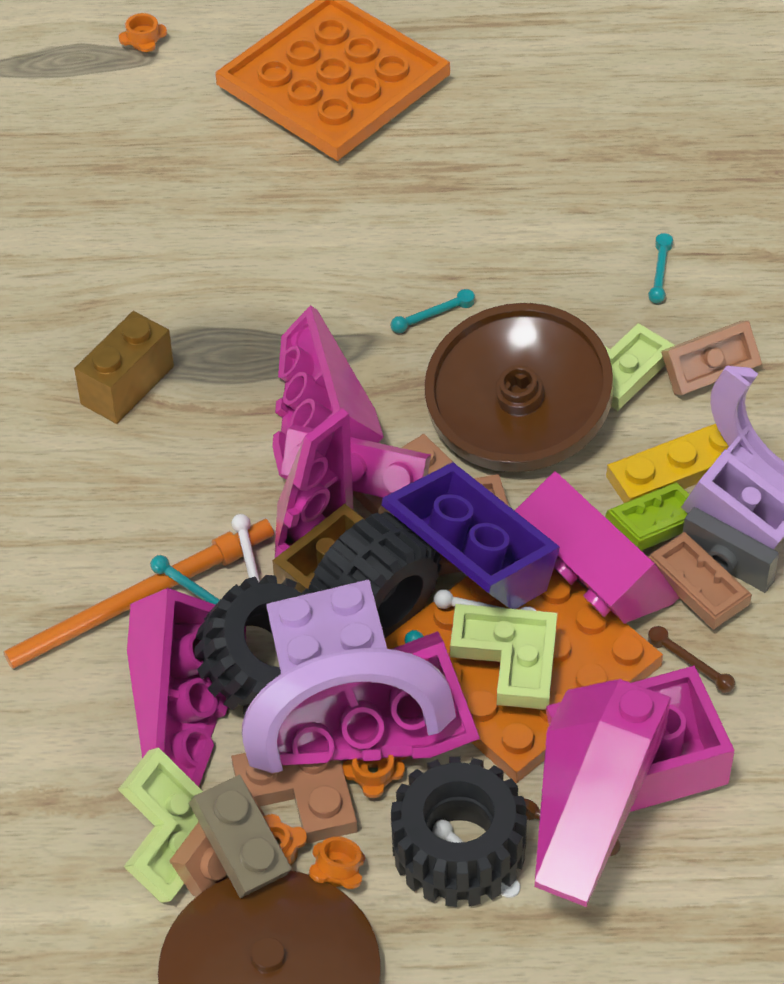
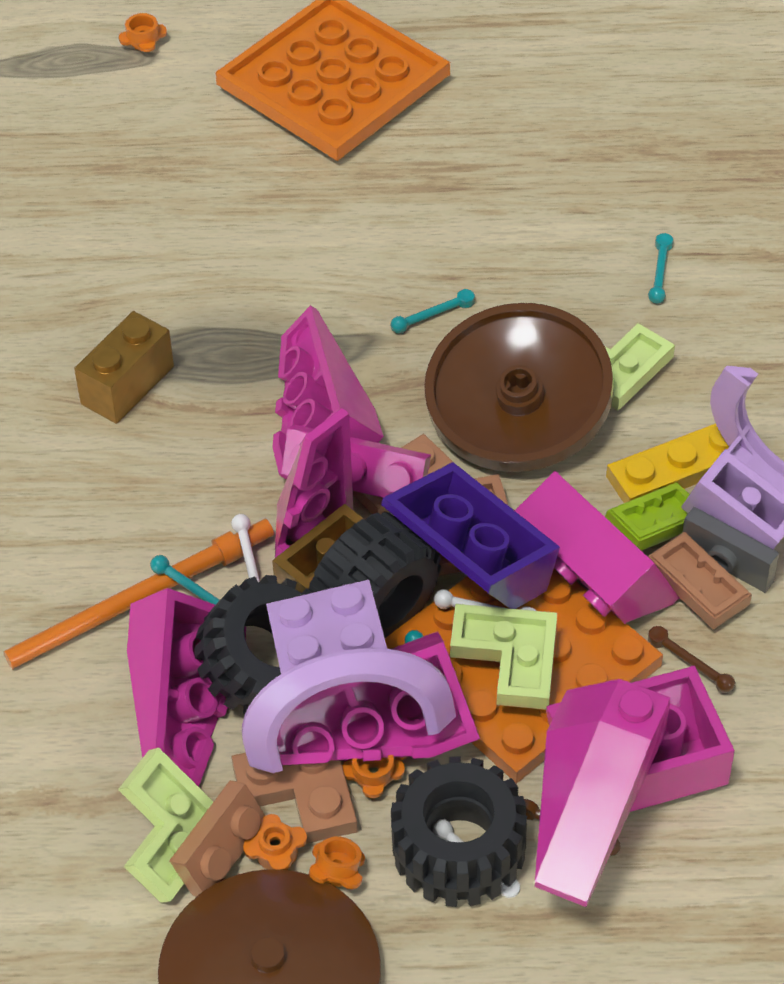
(240, 836): dark tan plate -> none
(705, 357): nougat plate -> none

